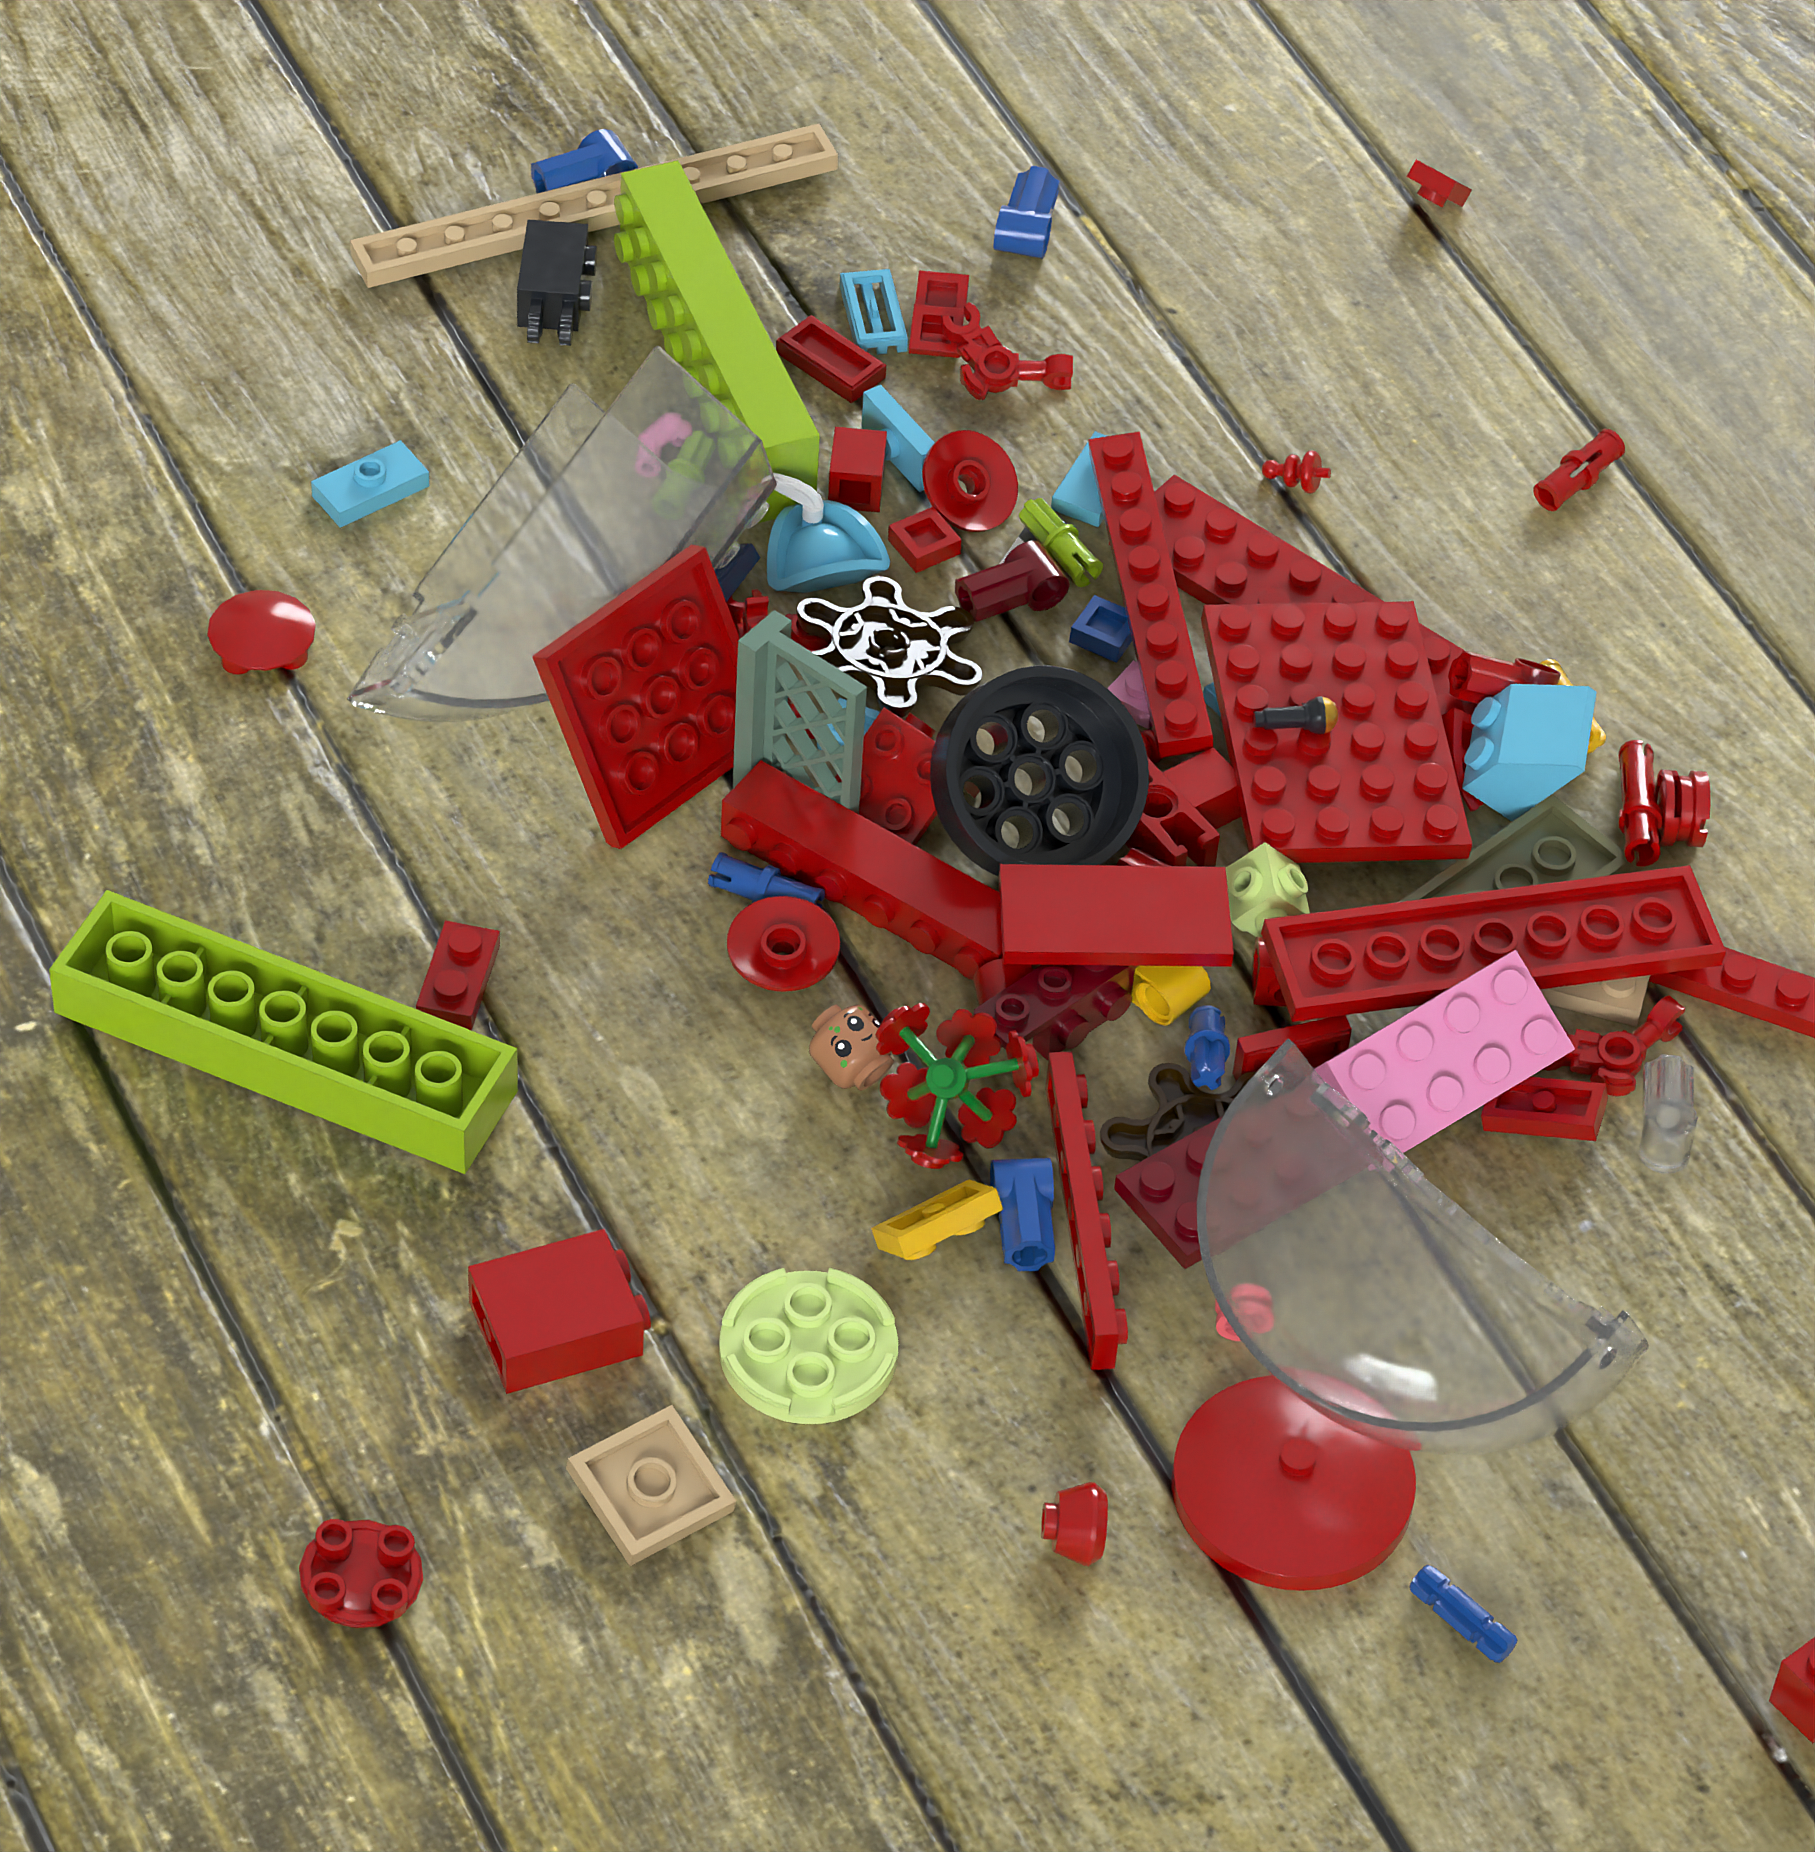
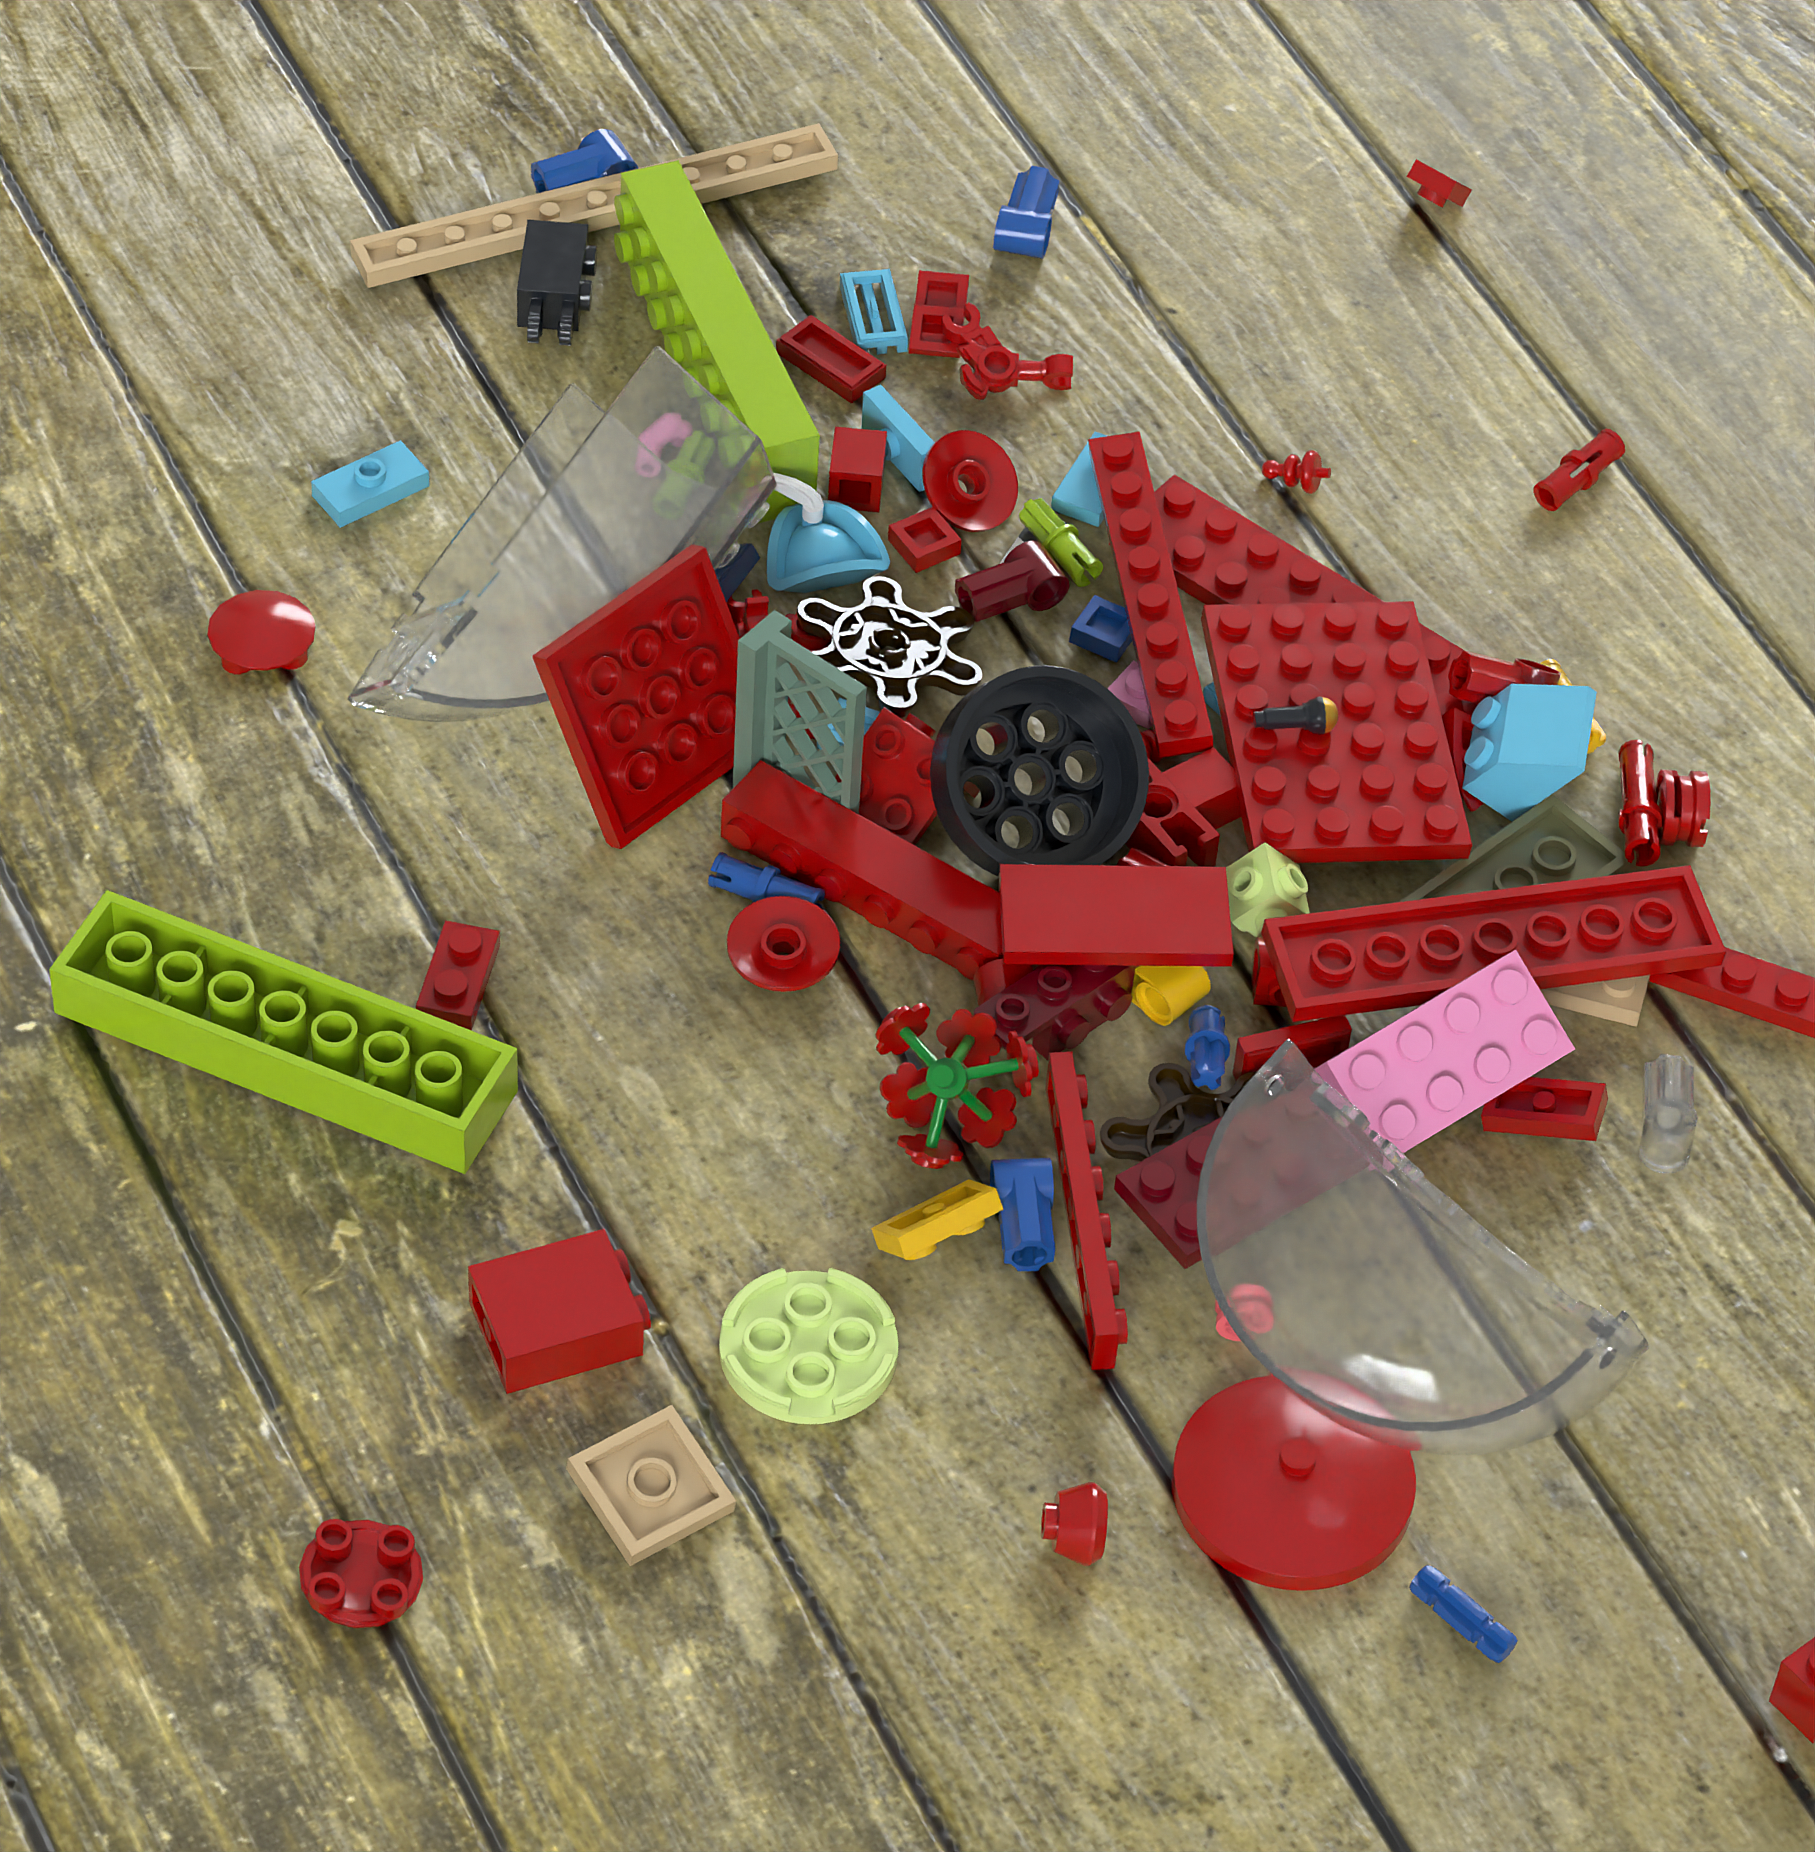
(847, 1047): nougat head -> none
(1620, 1054): red piece -> none

